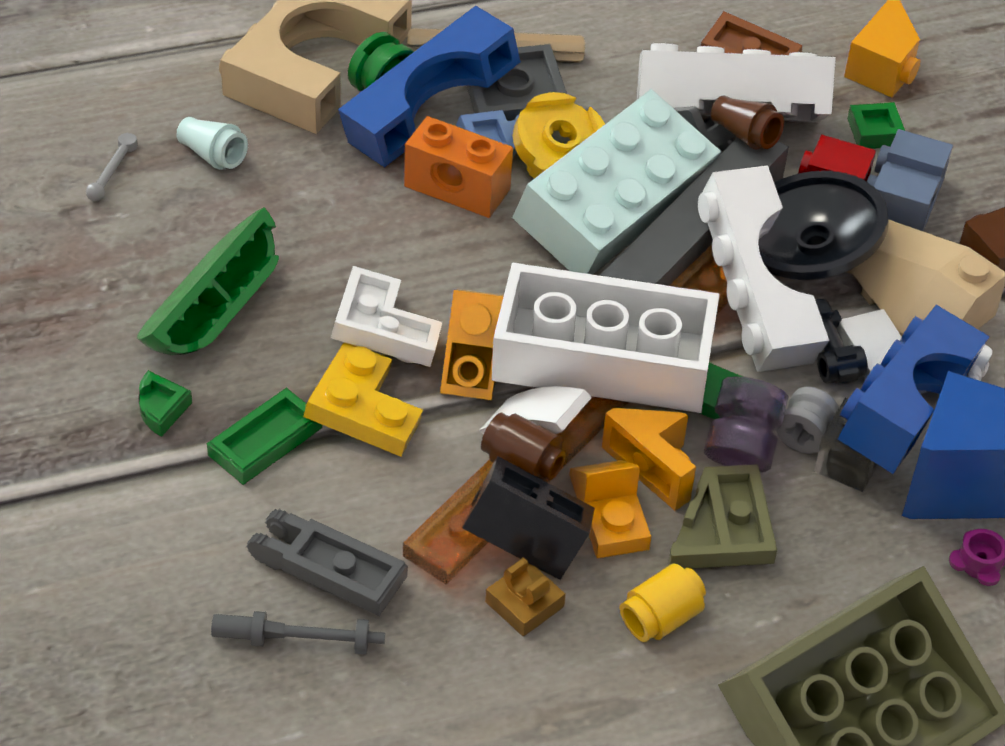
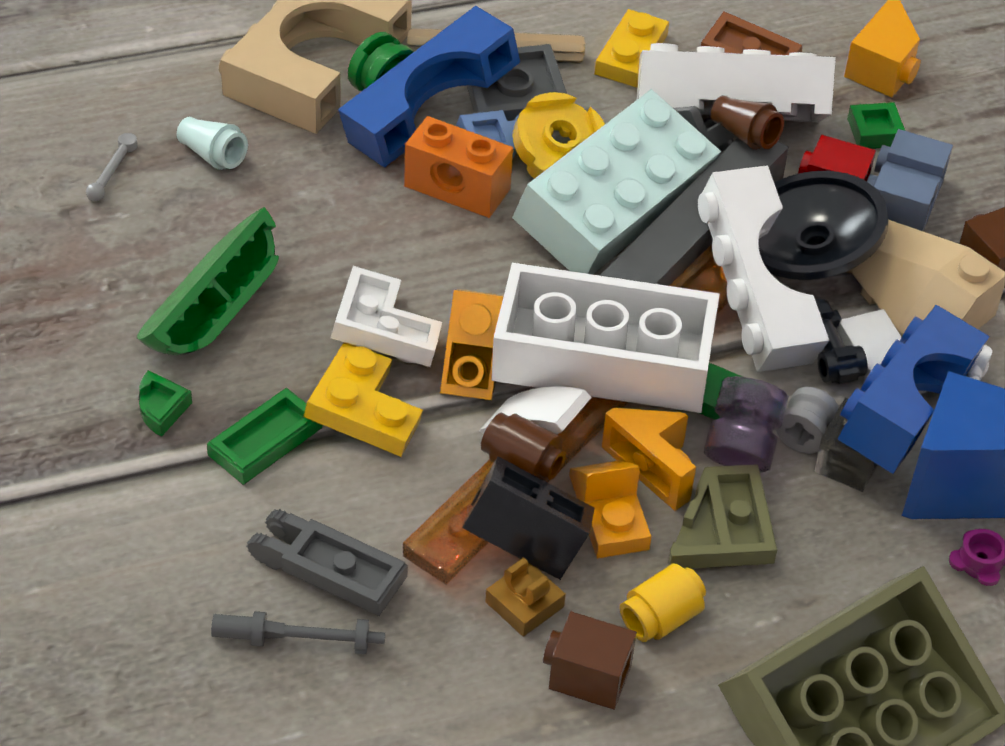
(590, 659): none -> reddish brown brick
(621, 53): none -> yellow plate

